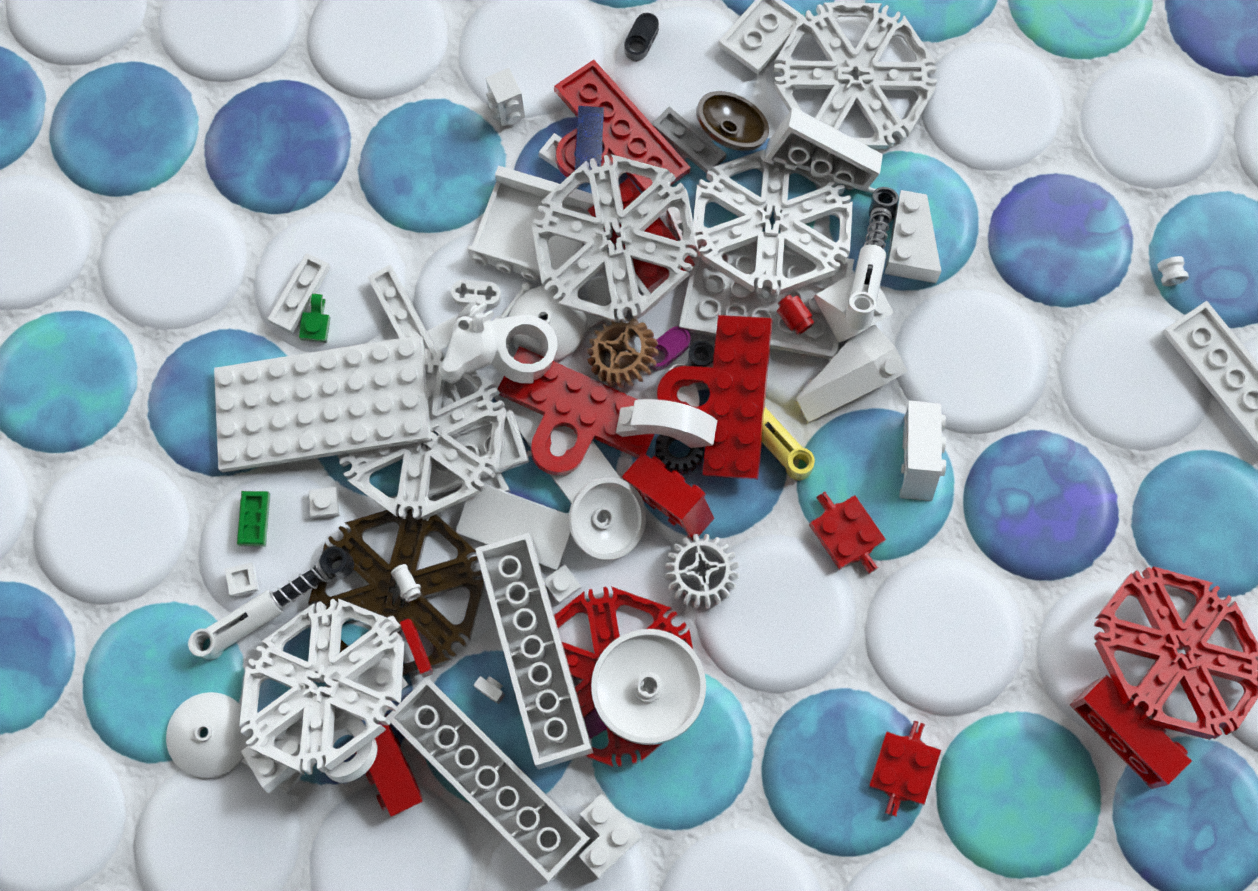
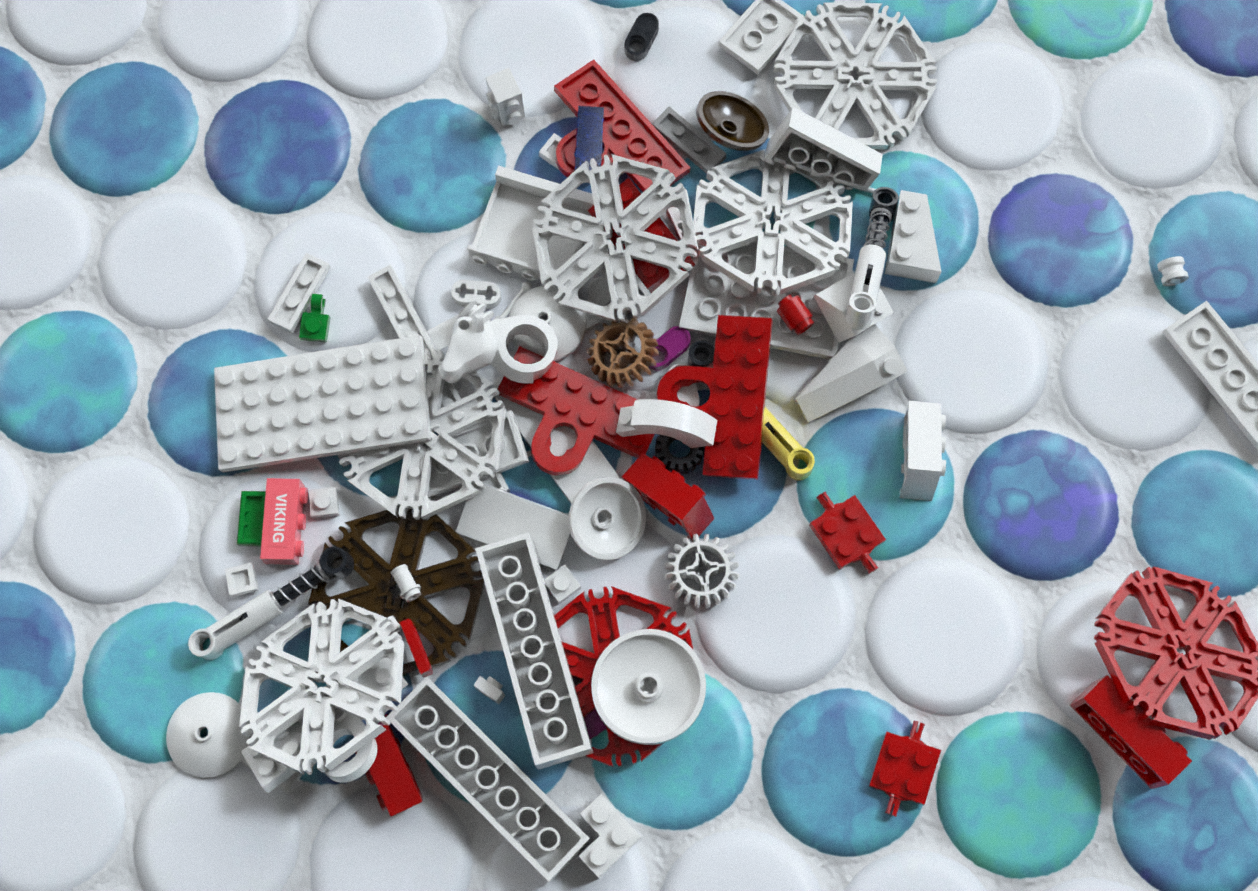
(283, 521): none -> coral brick

